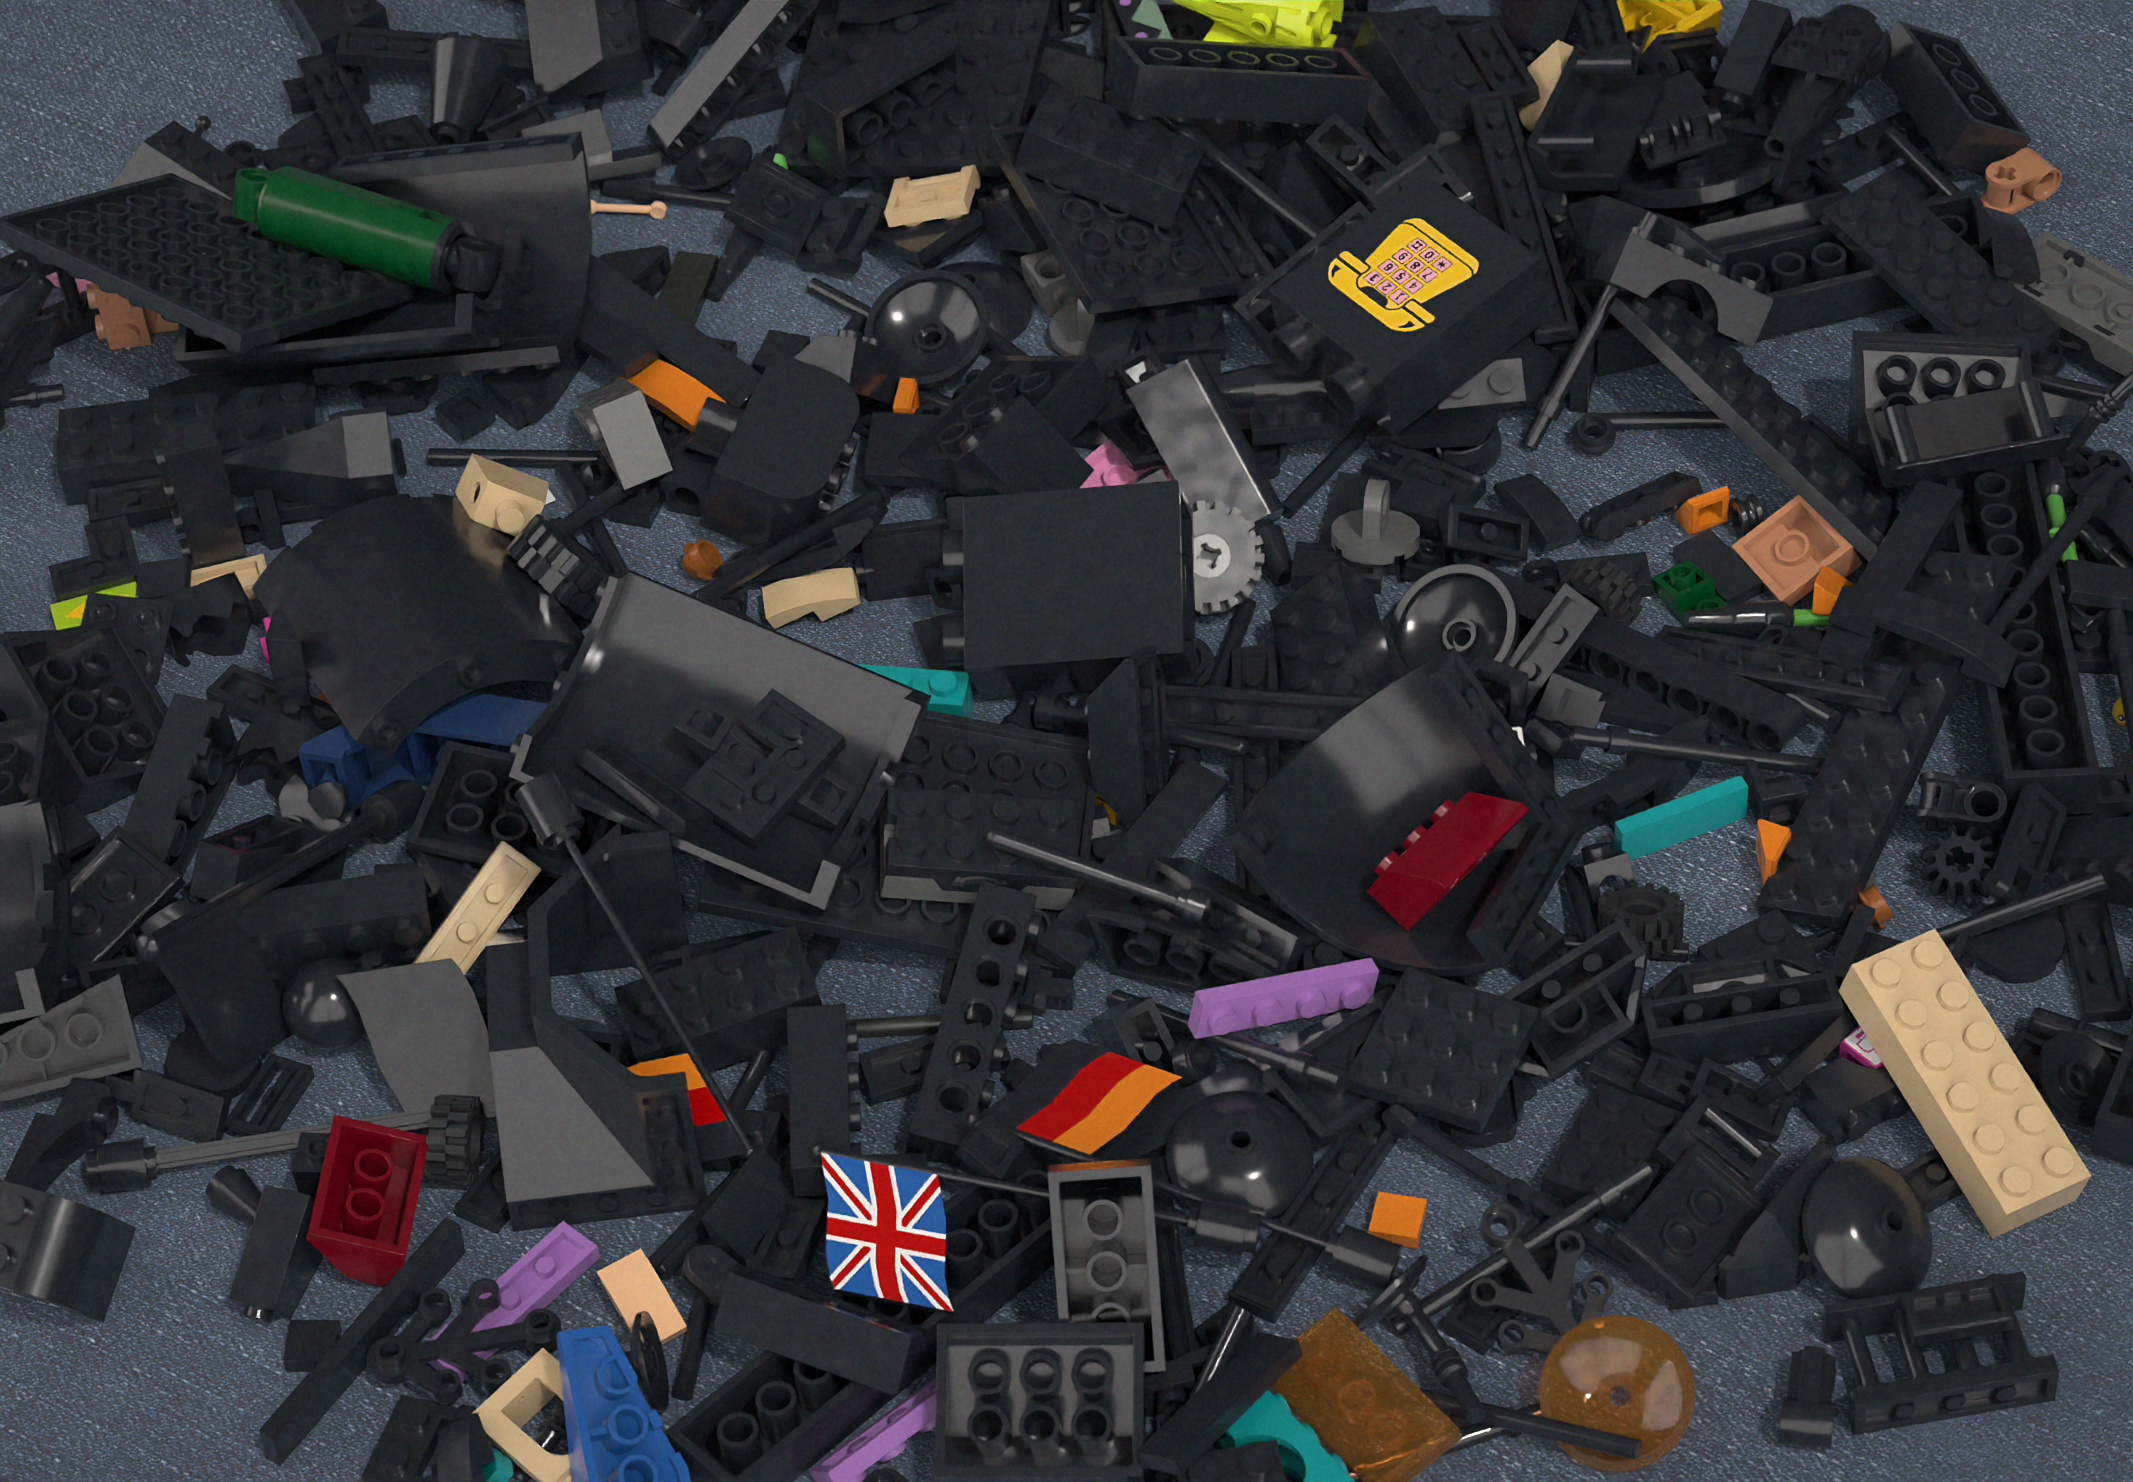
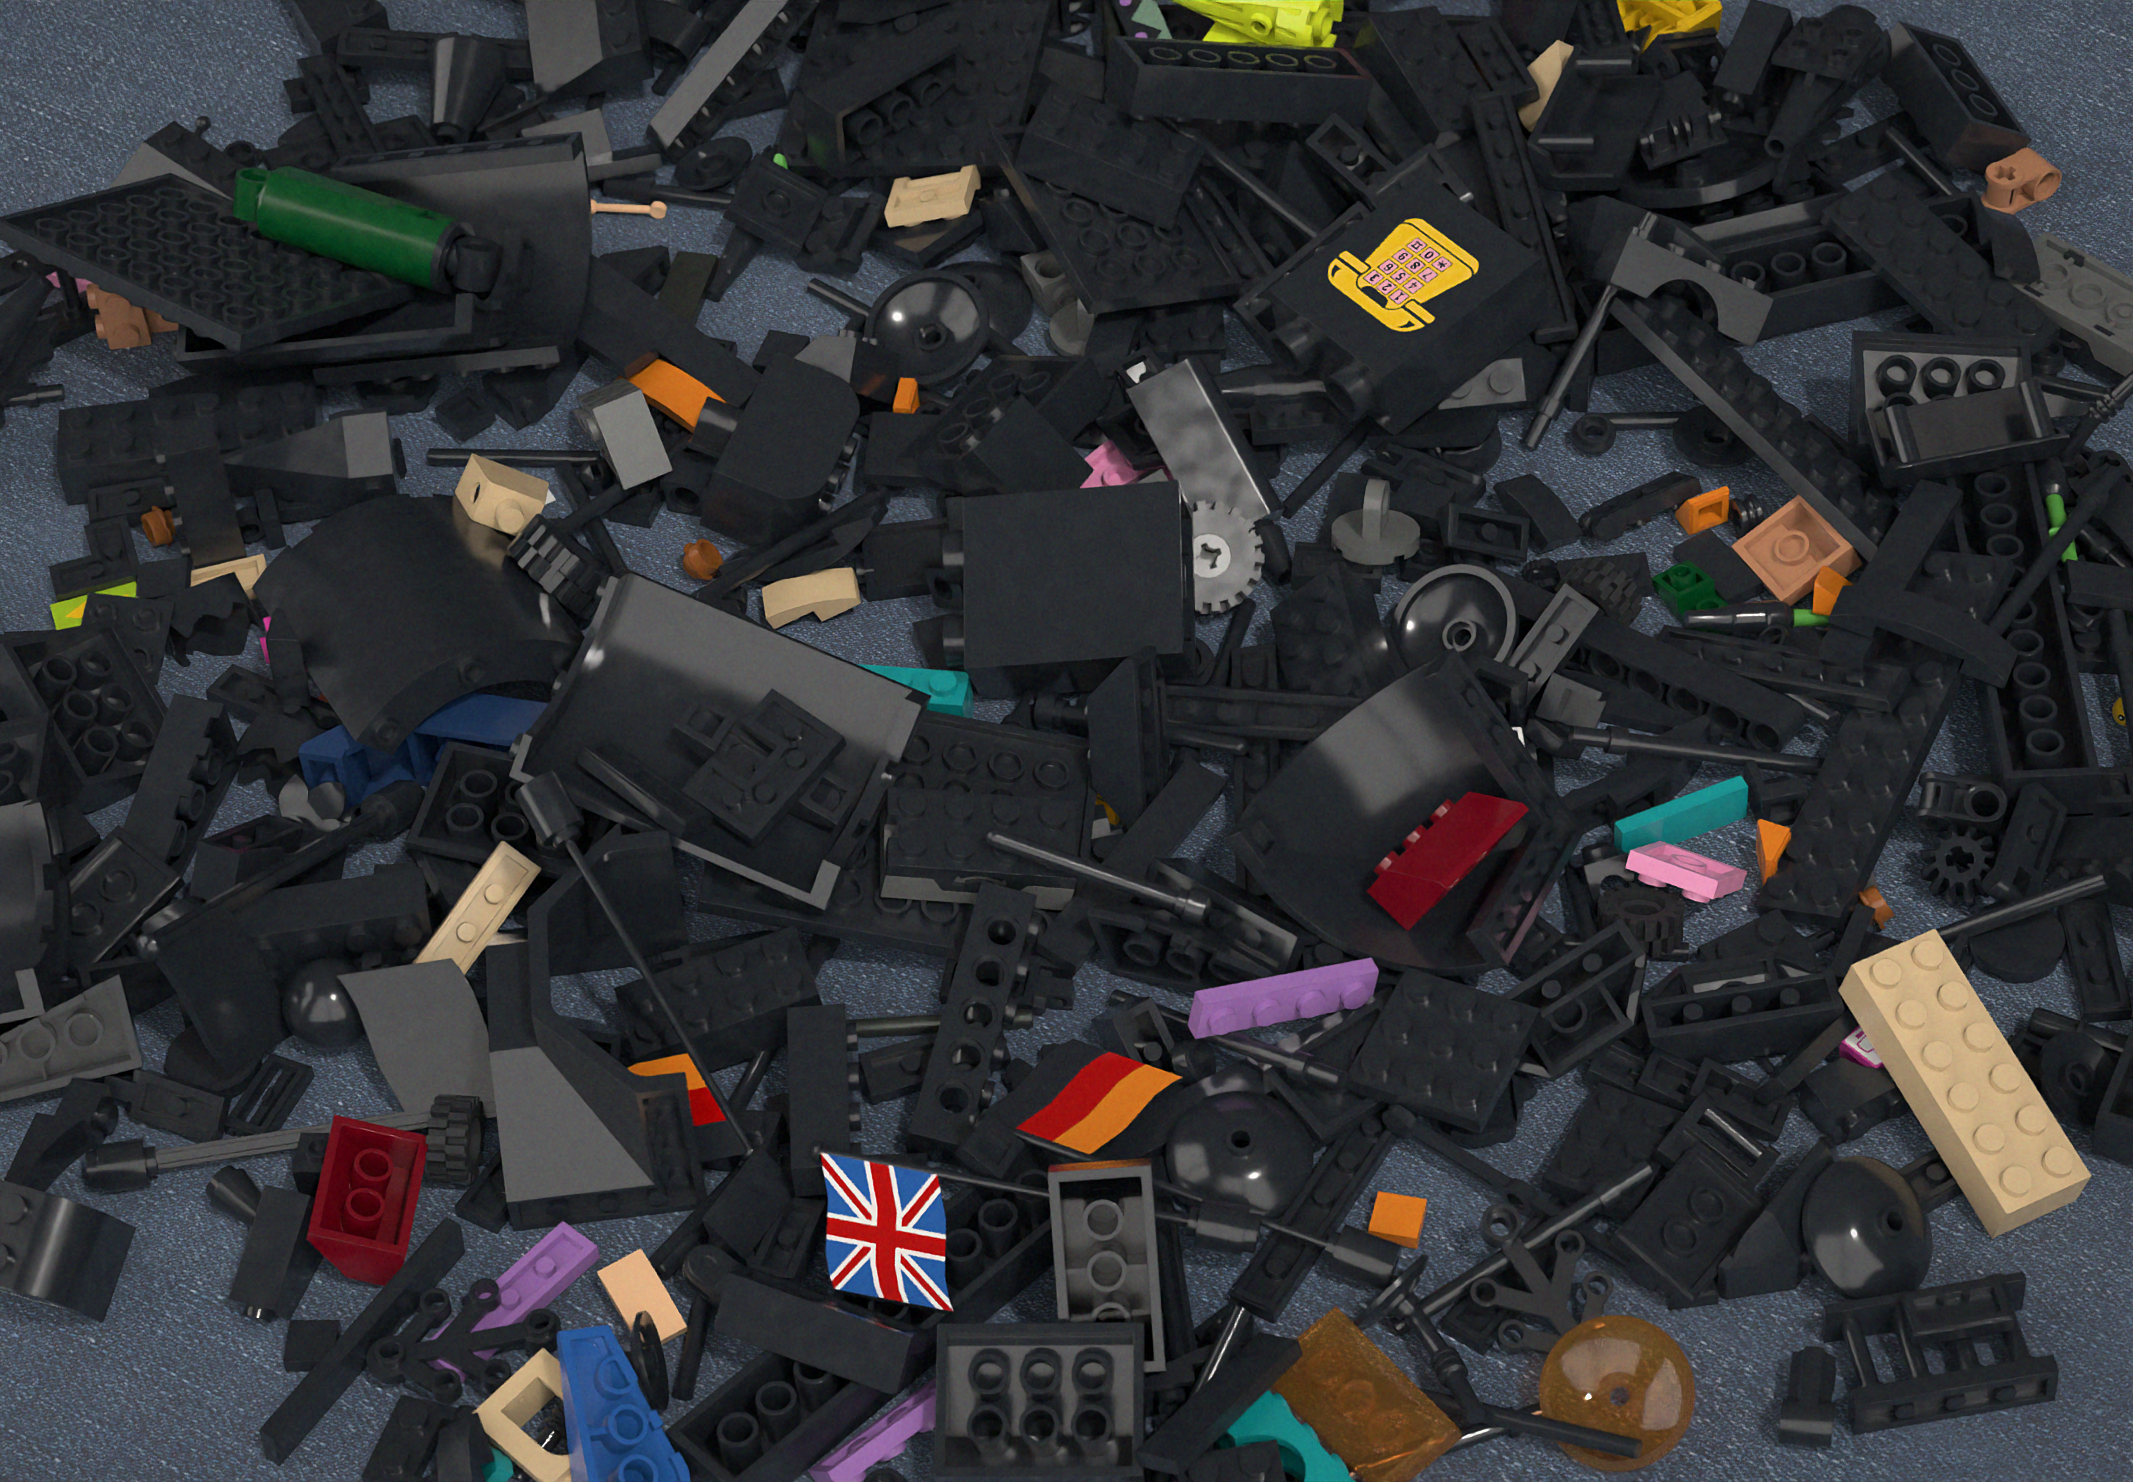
(158, 526): none -> dark orange plate
(1696, 874): none -> bright pink plate
(1708, 441): none -> black dish

